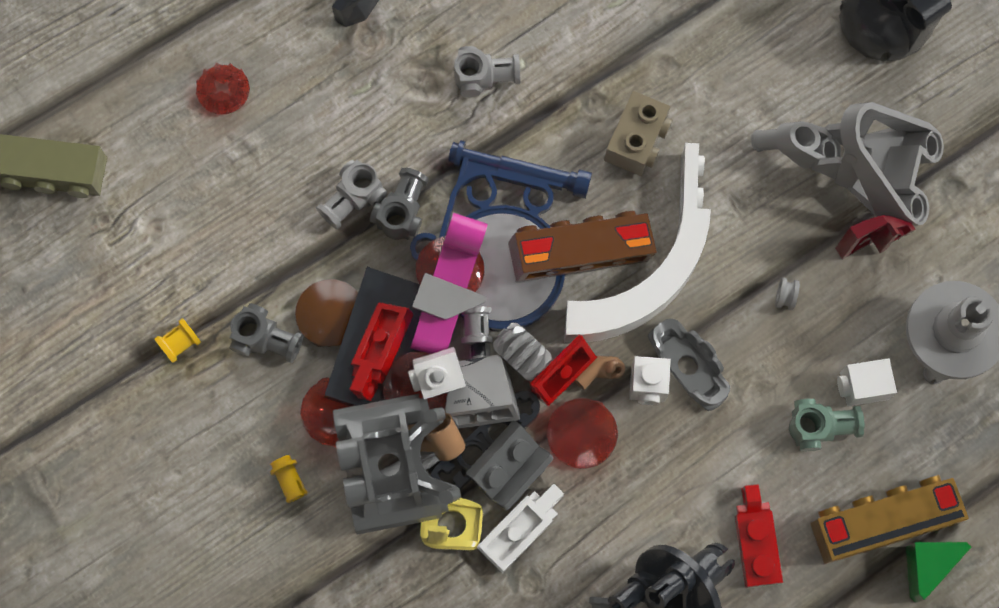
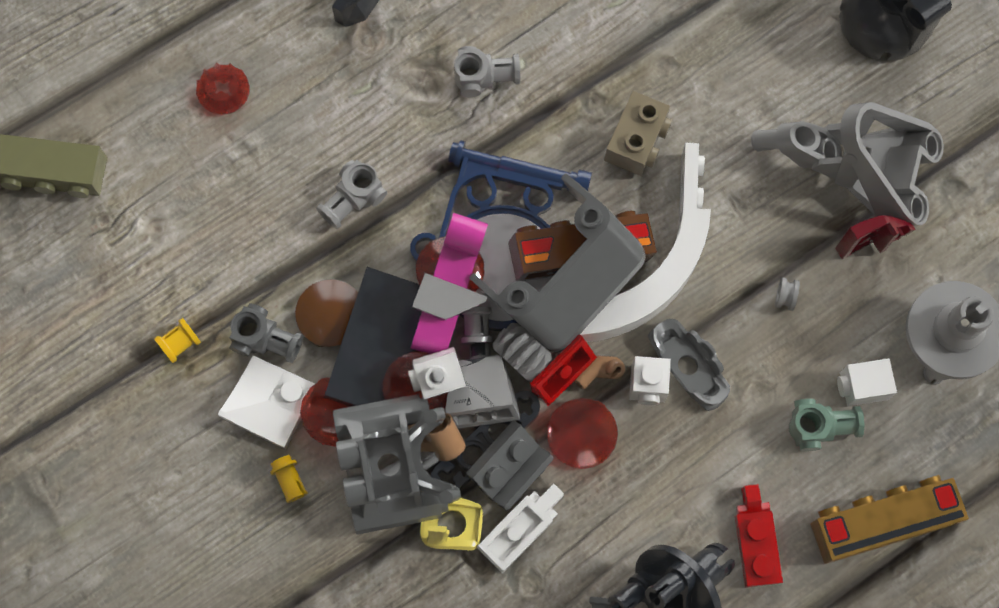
(267, 402): none -> white plate
(378, 348): red hinge -> none
(401, 203): dark grey connector -> none
(582, 284): none -> dark grey windscreen
(929, 565): green slope -> none

